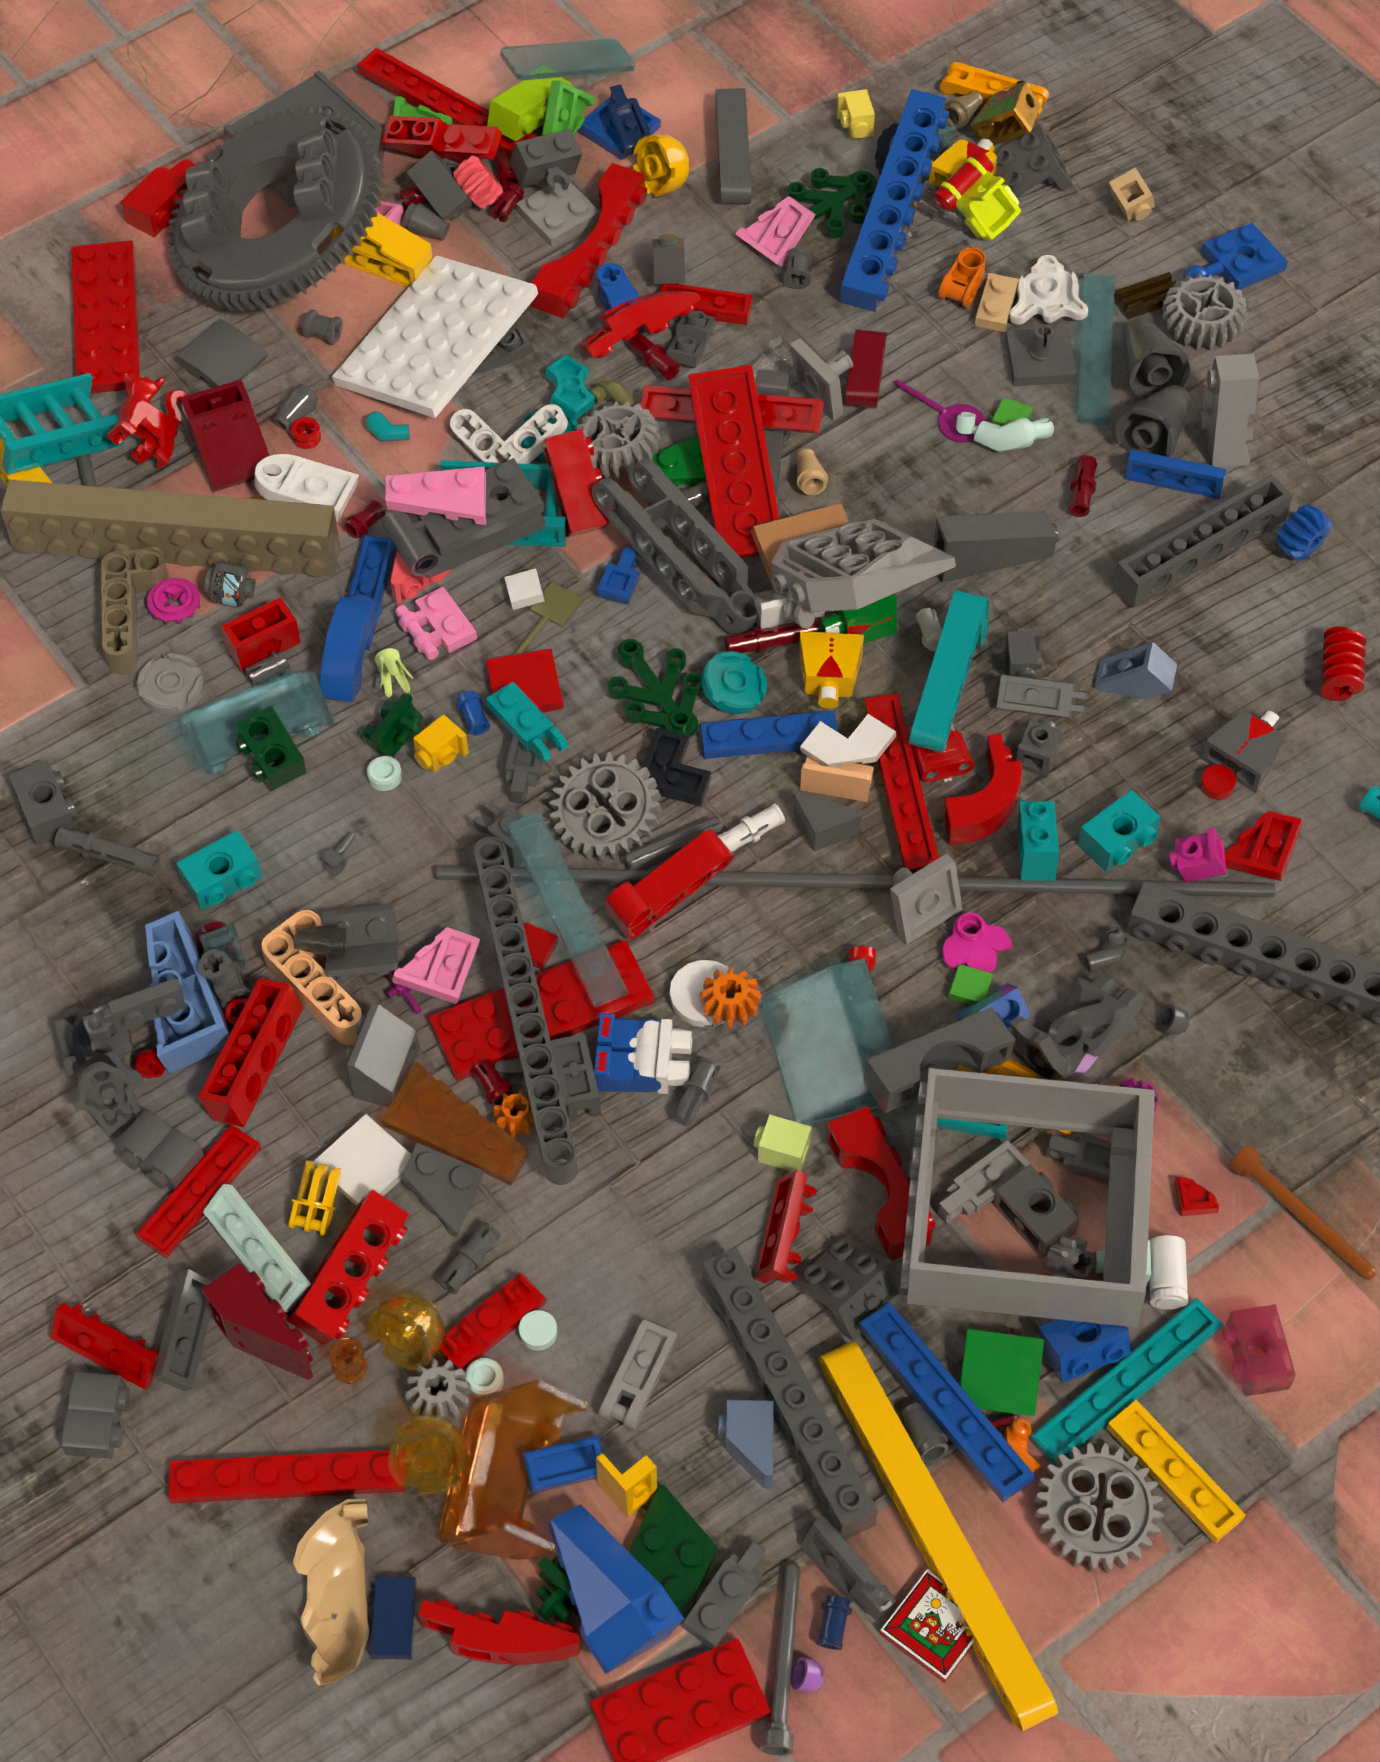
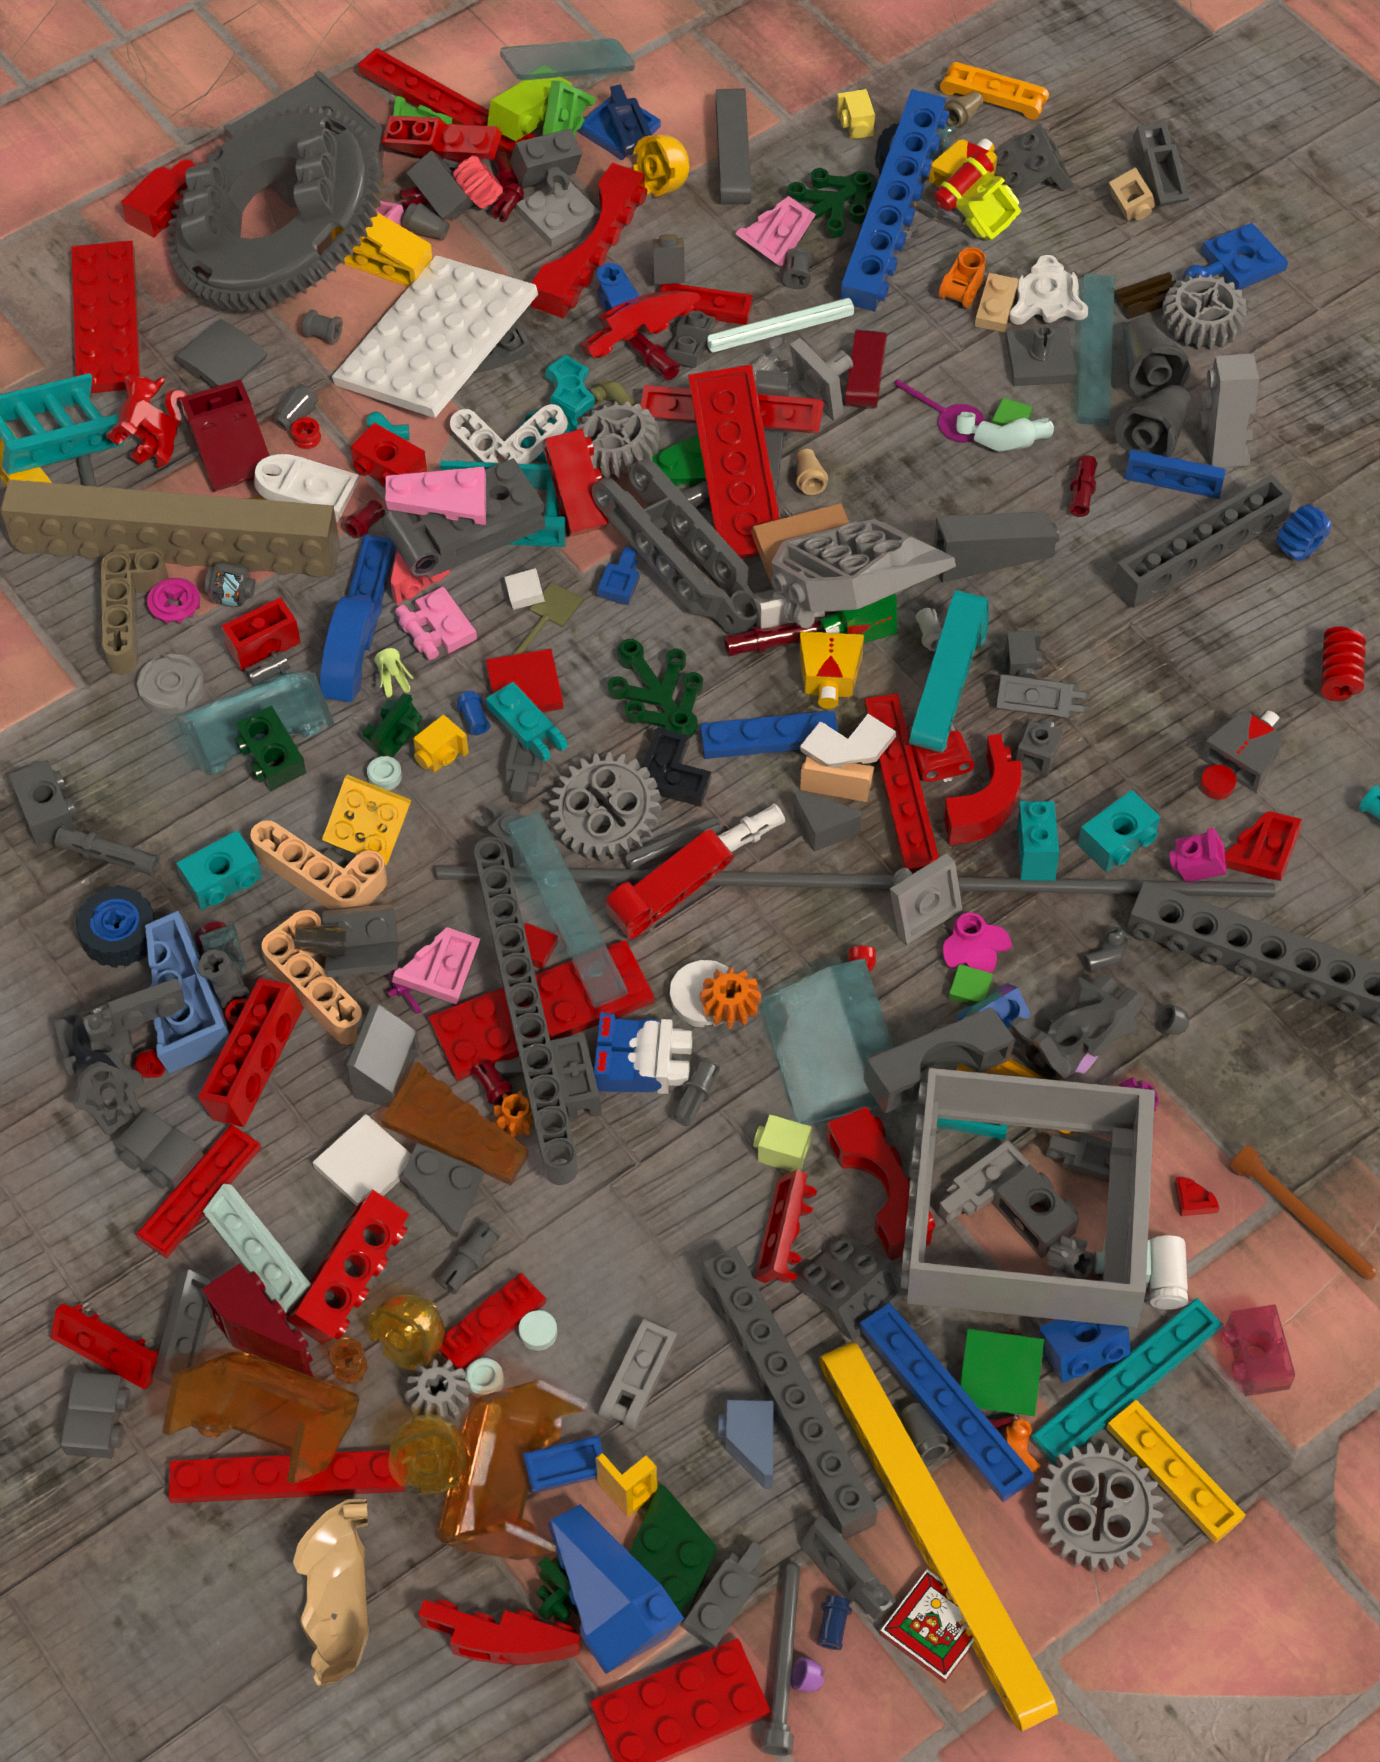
(97, 932): none -> black wheel
(265, 1403): none -> clear orange windscreen
(277, 847): none -> light nougat beam
(315, 1191): yellow arm -> none
(370, 809): none -> yellow plate
(385, 454): none -> red brick
(393, 1618): dark blue tile -> none
(733, 682): teal tile -> none
(780, 325): none -> light aqua axle
(1007, 114): pearl gold torso -> none
(1137, 672): sand blue slope -> none
(1160, 163): none -> dark grey slope

